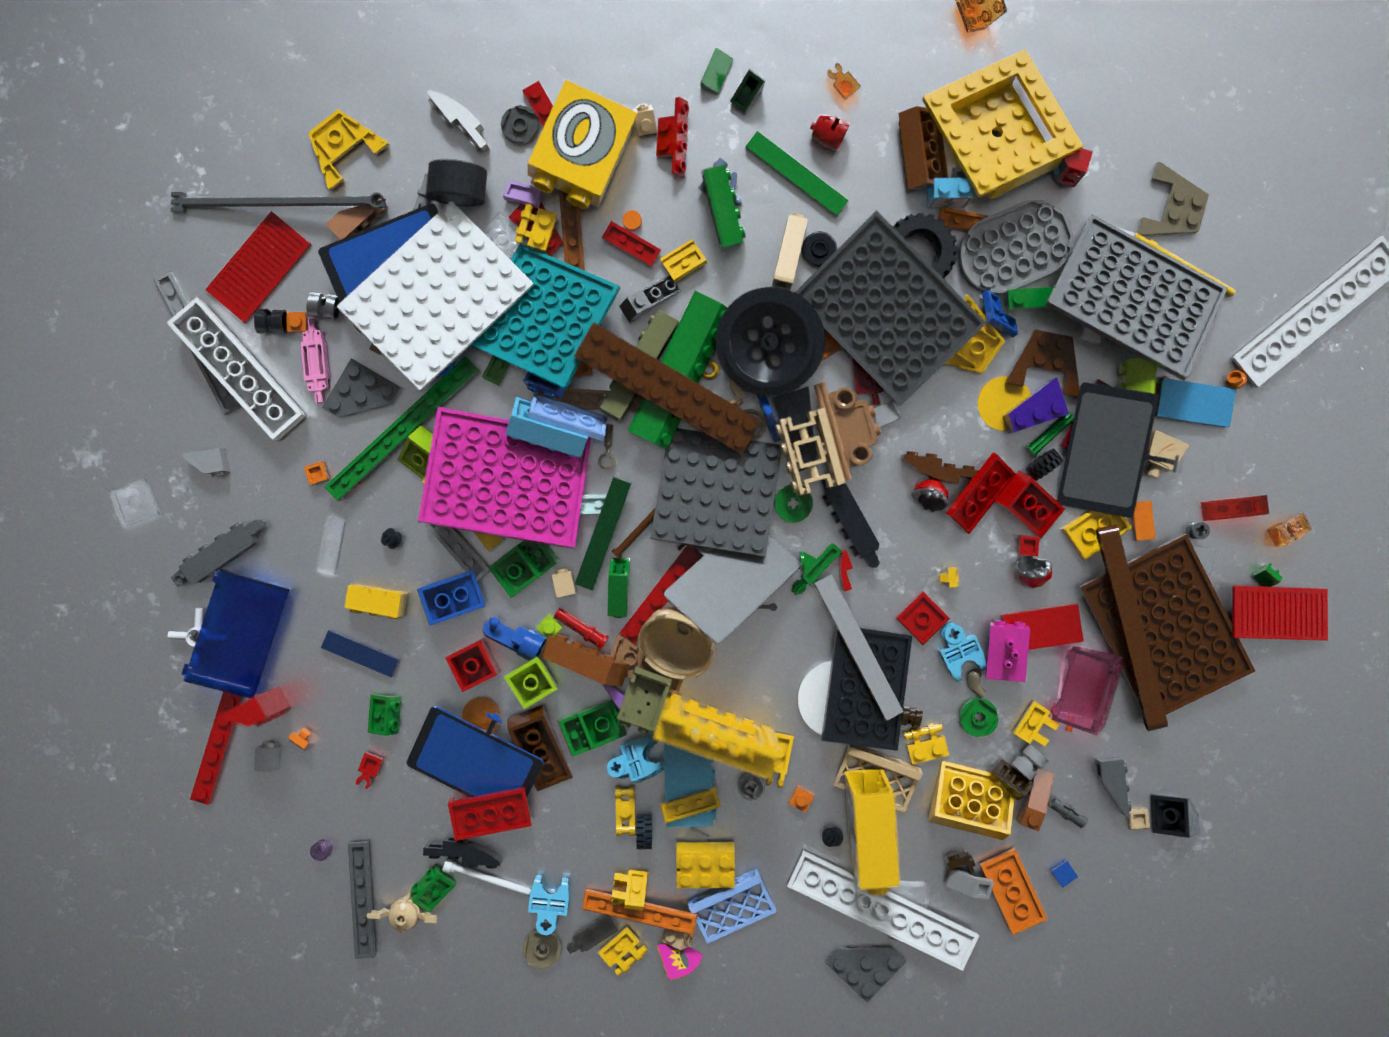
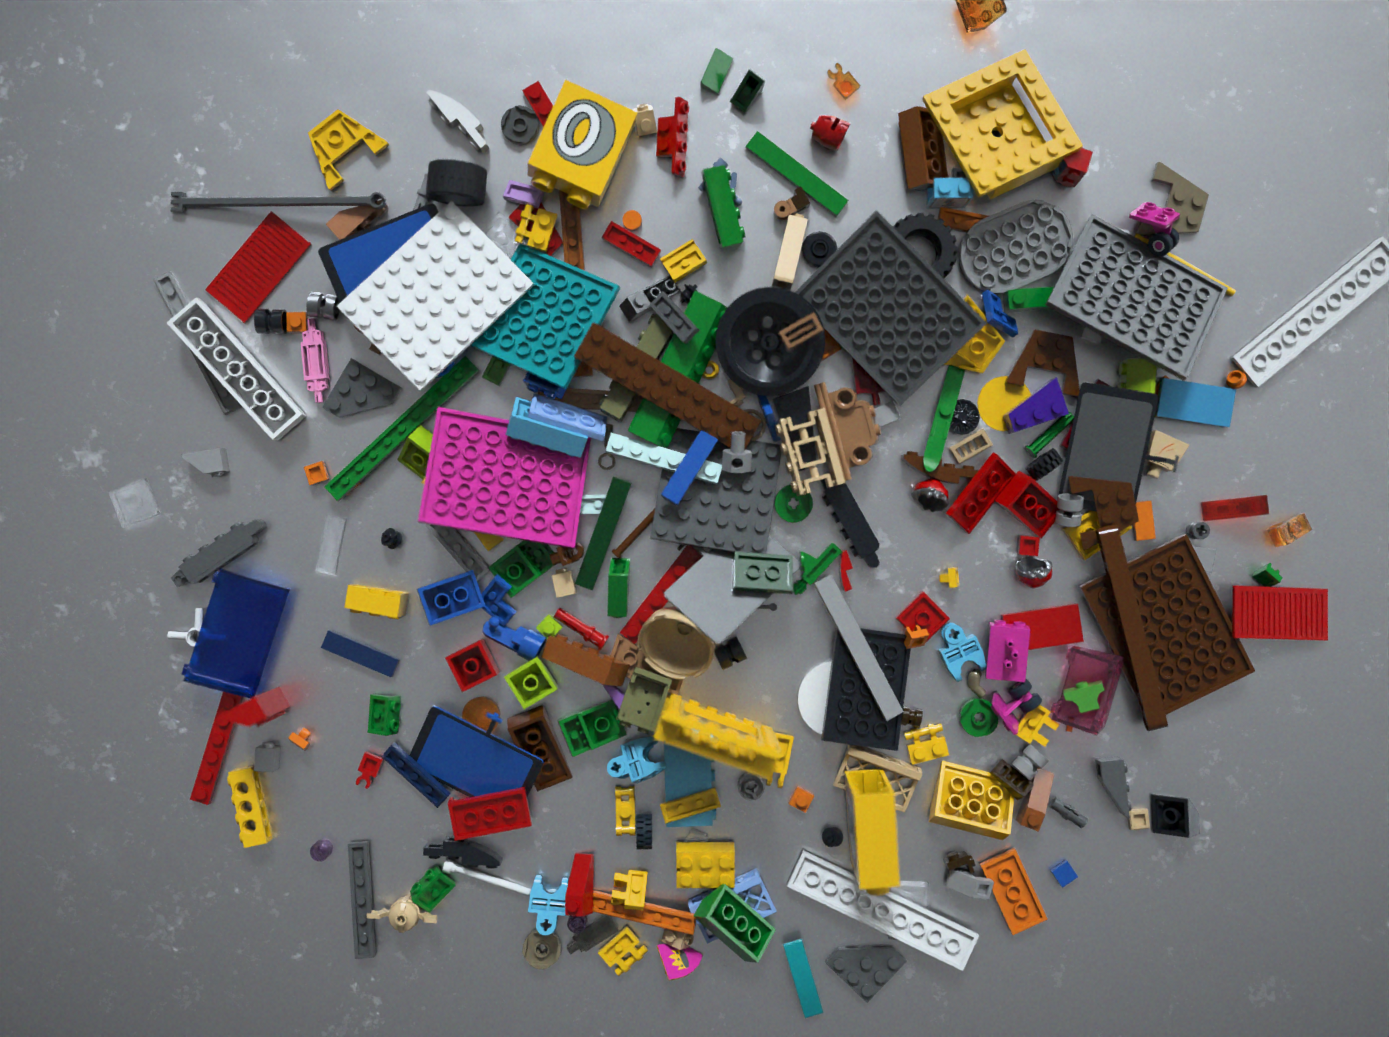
(254, 796): none -> yellow brick
(415, 774): none -> dark blue tile
(493, 600): none -> blue tile
(567, 555): none -> reddish brown hips
(575, 925): none -> clear purple wheel
(580, 886): none -> red slope
(658, 456): none -> light aqua plate
(674, 317): none -> dark grey plate
(687, 293): none -> black wheel
(689, 467): none -> blue tile
(729, 653): none -> black wheel
(735, 923): none -> green slope
(737, 451): none -> light grey piece
(763, 572): none -> plate
(793, 205): none -> leg
(803, 978): none -> teal slope
(815, 323): none -> medium nougat tile
(915, 638): none -> orange tile
(943, 417): none -> green piece
(965, 417): none -> black wheel
(988, 443): none -> tan slope
(1022, 698): none -> plate
(1069, 510): none -> light grey wheel
(1085, 695): none -> bright green brick
(1113, 504): none -> reddish brown wing
(1162, 222): none -> dark pink plate

